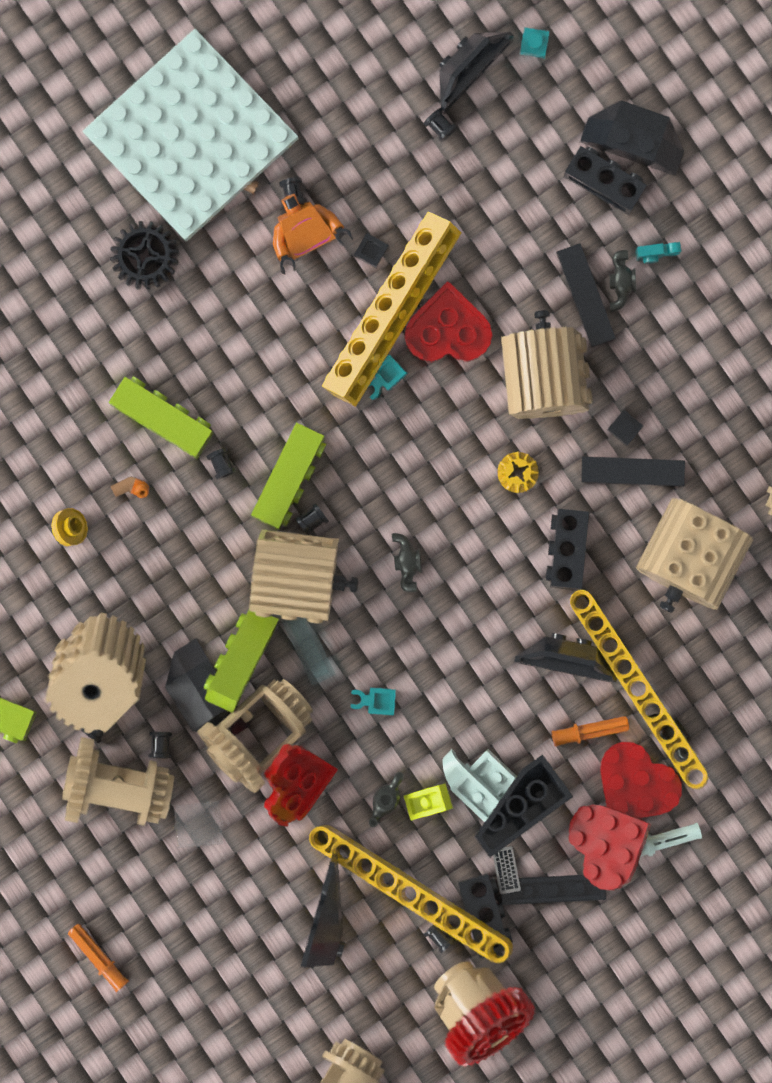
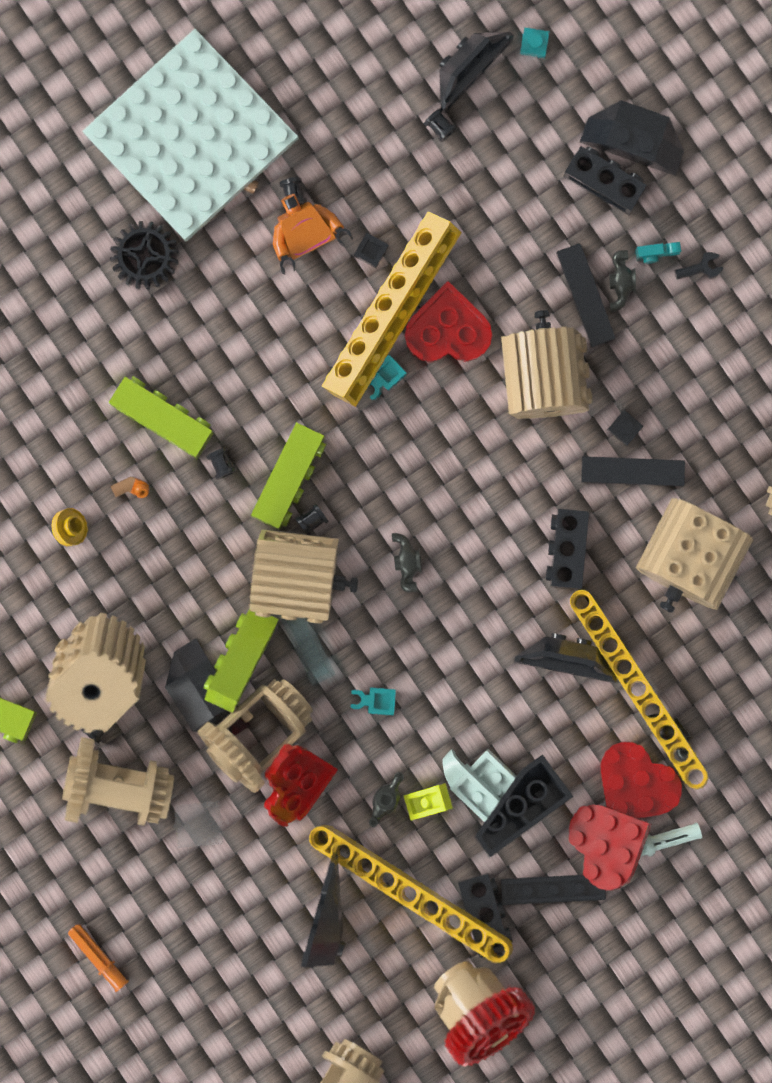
(160, 745): black bush -> none
(439, 937): black bush -> none
(506, 871): sticker -> none
(515, 484): yellow gear -> none
(590, 731): orange axle -> none
(701, 267): none -> black bar

